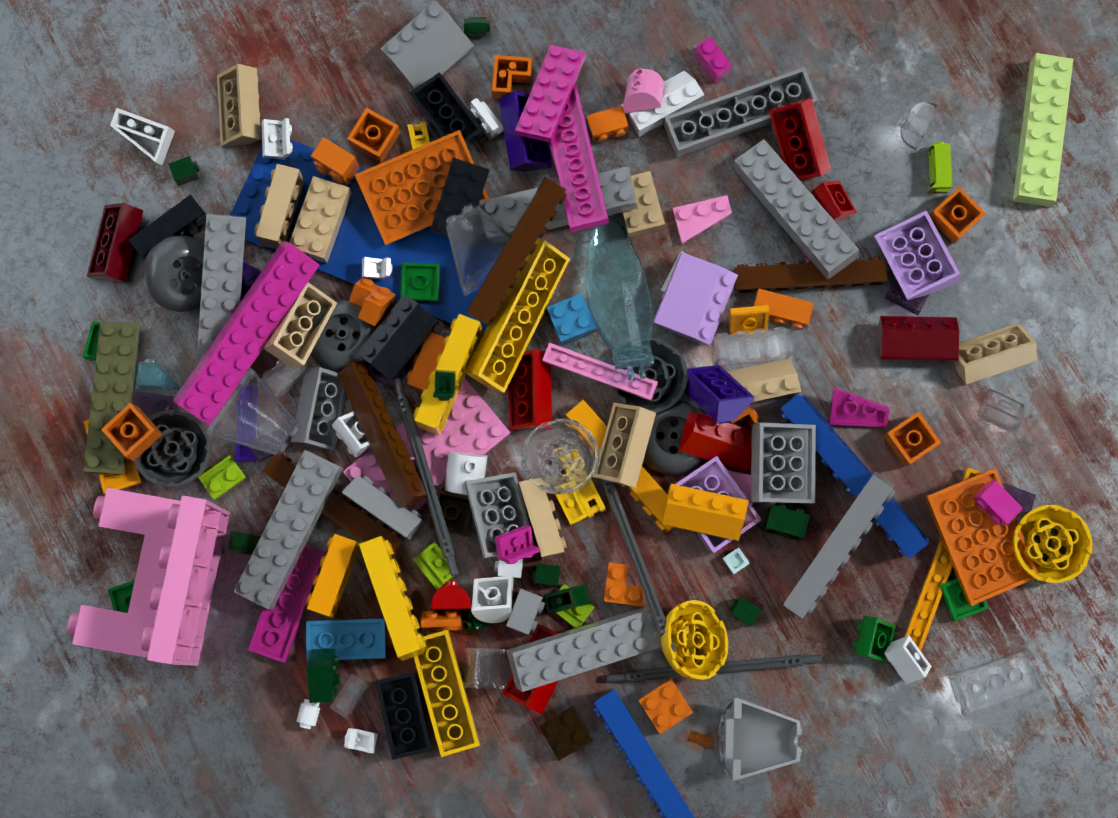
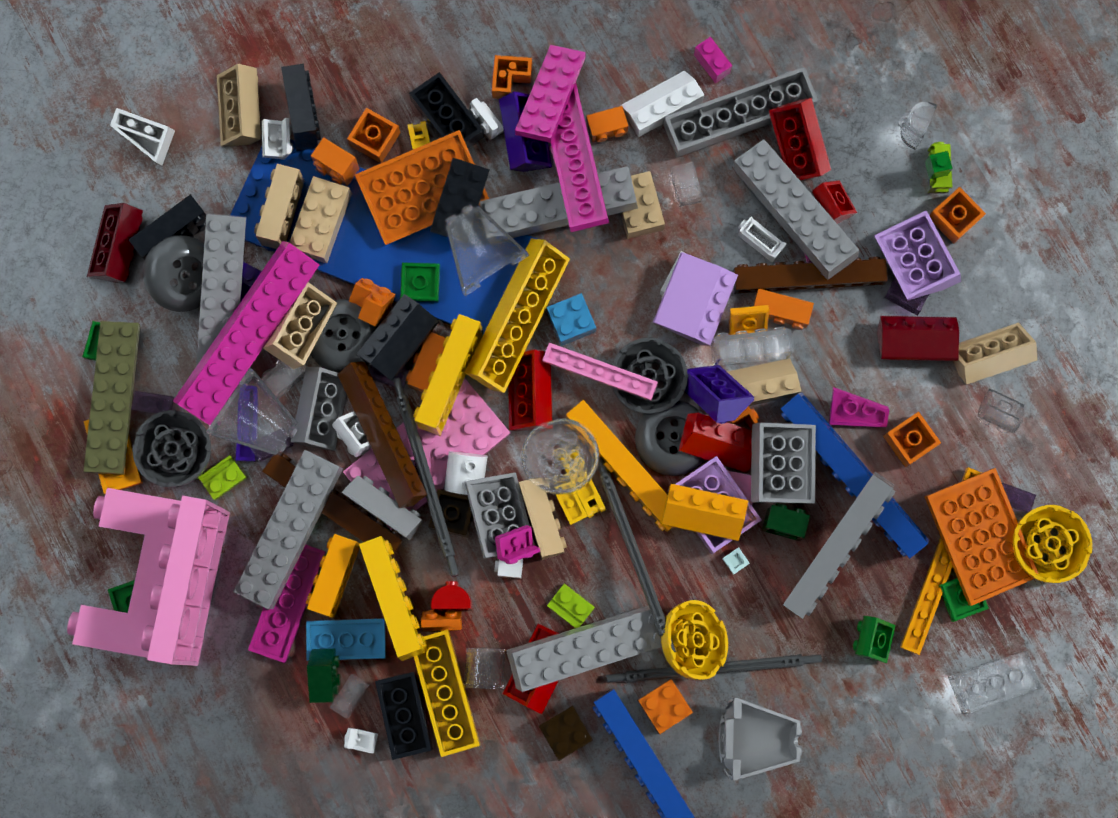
(131, 431): orange brick -> none
(154, 376): clear light blue slope -> none
(184, 170): dark green brick -> none
(242, 543): dark green slope -> none
(301, 106): none -> black brick
(308, 714): white brick -> none
(376, 268): white bracket -> none
(426, 46): light grey slope -> none
(434, 565): lime plate -> none
(444, 384): dark green bracket -> none
(472, 624): dark green bracket -> none
(476, 26): dark green brick -> none
(492, 598): white brick -> none
(516, 250): reddish brown brick -> none
(525, 612): light grey brick -> none
(546, 574): dark green brick -> none
(567, 599): dark green slope -> none
(616, 589): orange brick -> none
(620, 297): clear light blue windscreen -> none
(625, 444): tan slope -> none
(643, 91): bright pink brick -> none
(685, 184): none -> clear brick
(699, 216): bright pink wing -> none
(700, 739): clear orange pin -> none
(744, 611): dark green brick -> none
(760, 239): none -> white window
(907, 660): white brick -> none
(938, 165): none -> green brick
(997, 503): dark pink brick -> none
(1043, 130): yellowish green brick -> none

